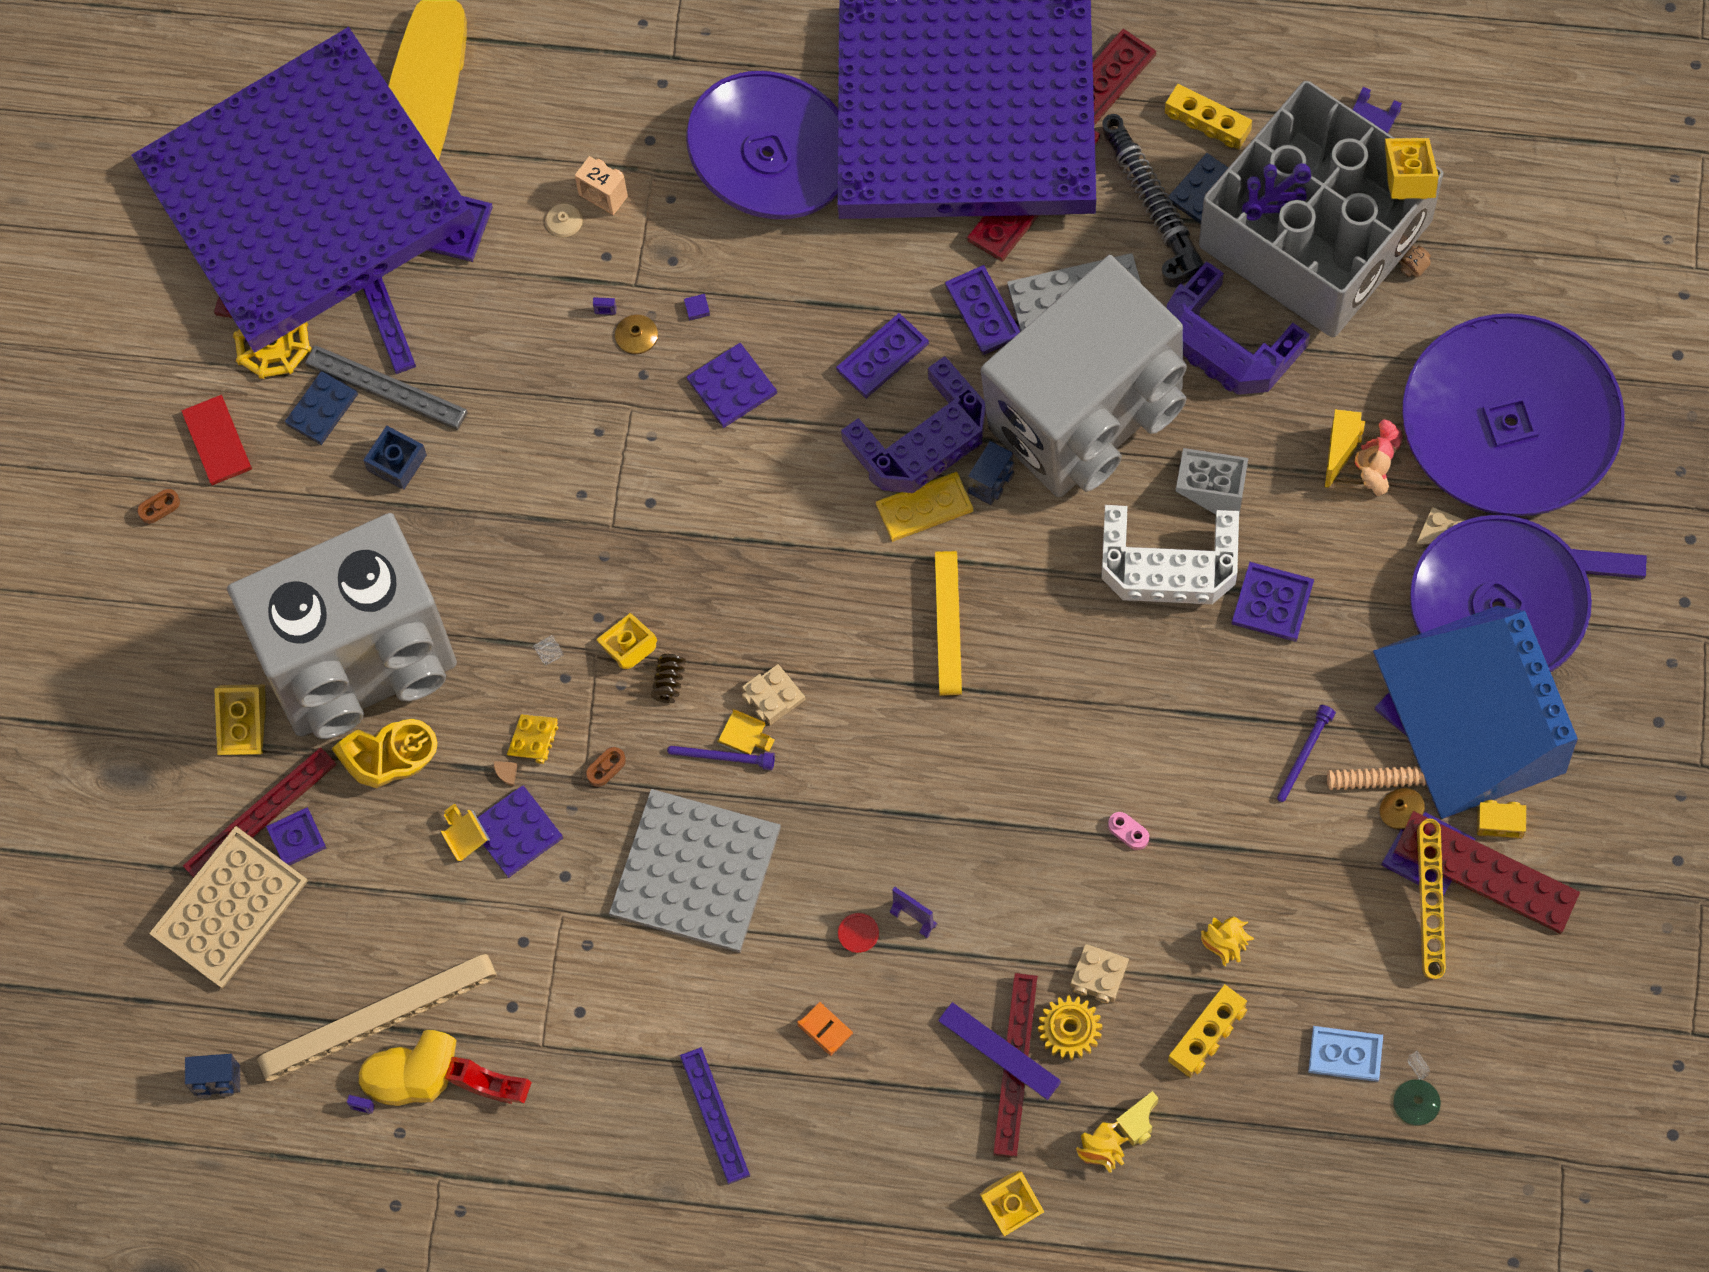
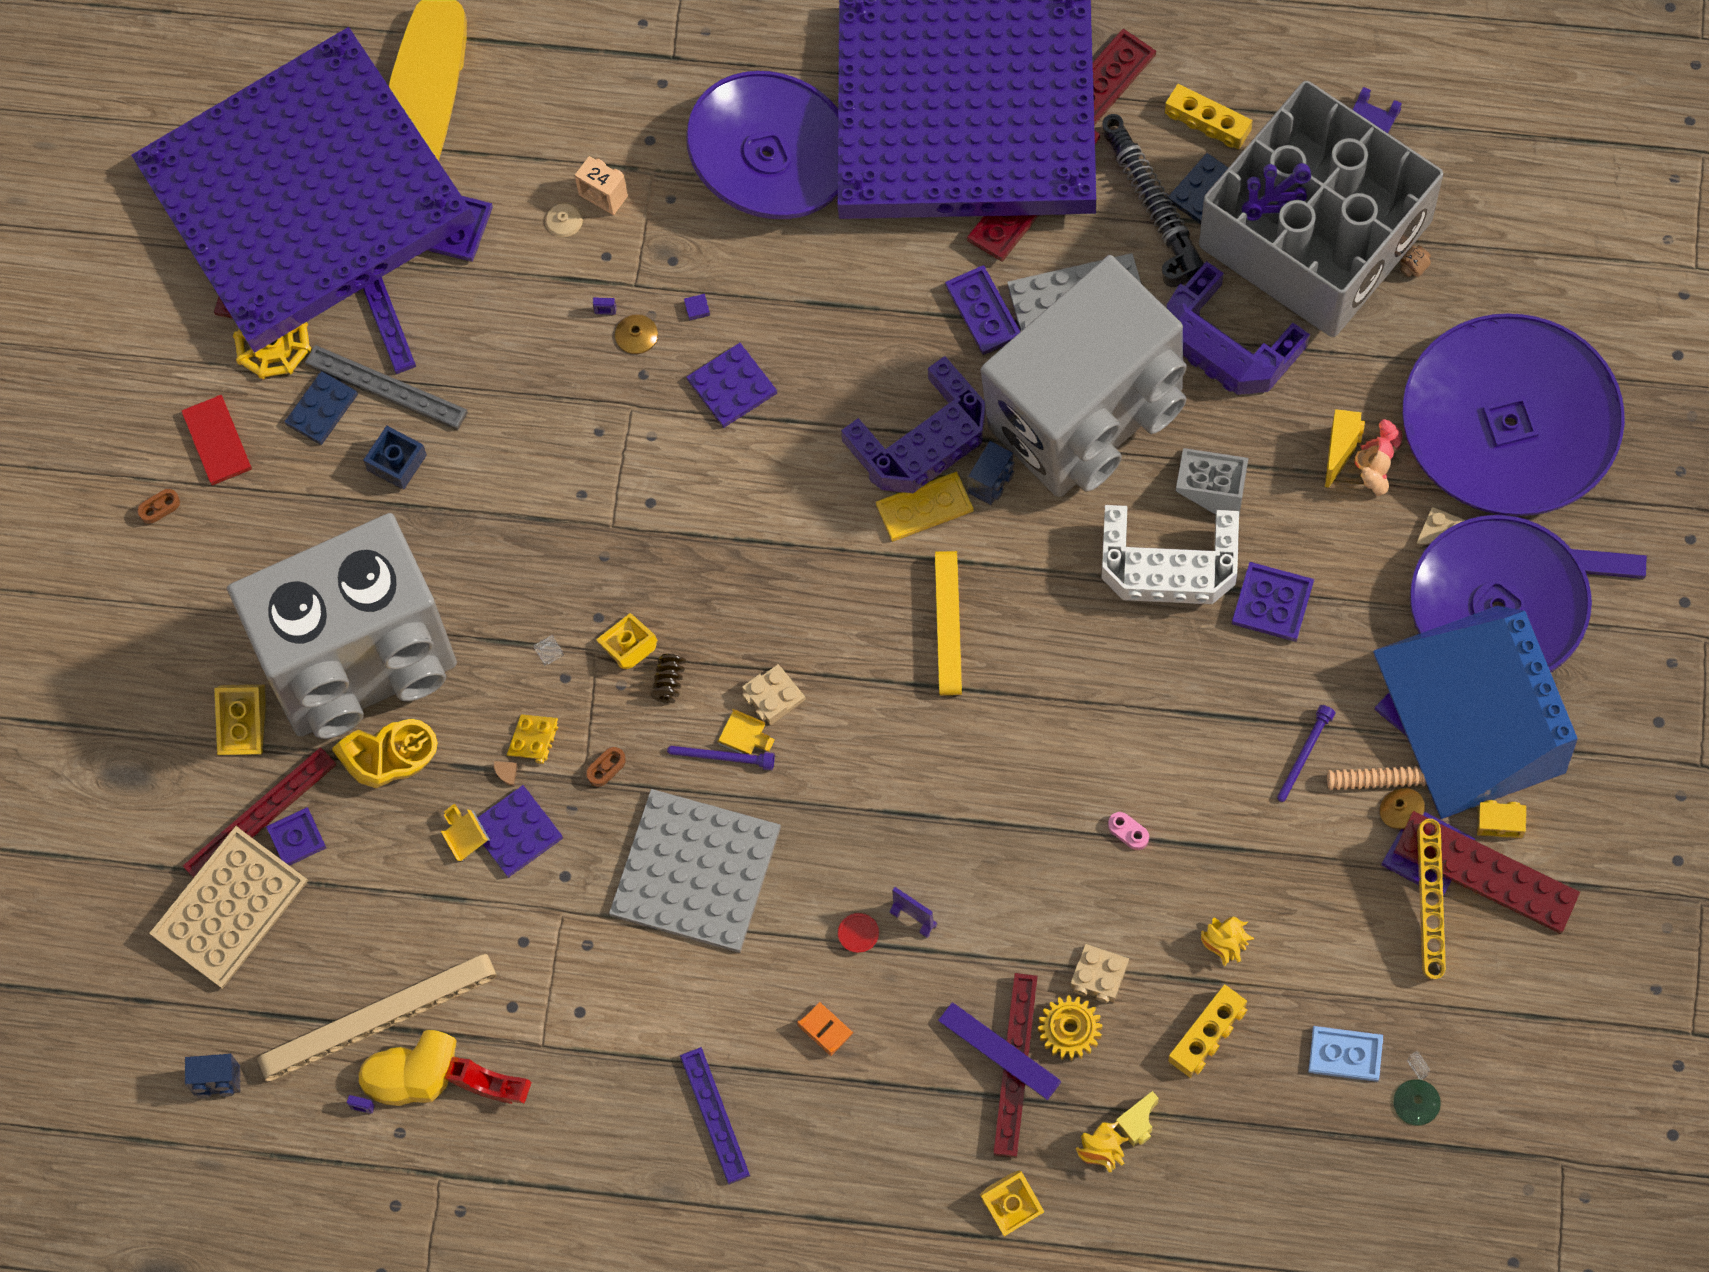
(882, 355): dark purple plate -> none
(1411, 168): yellow slope -> none

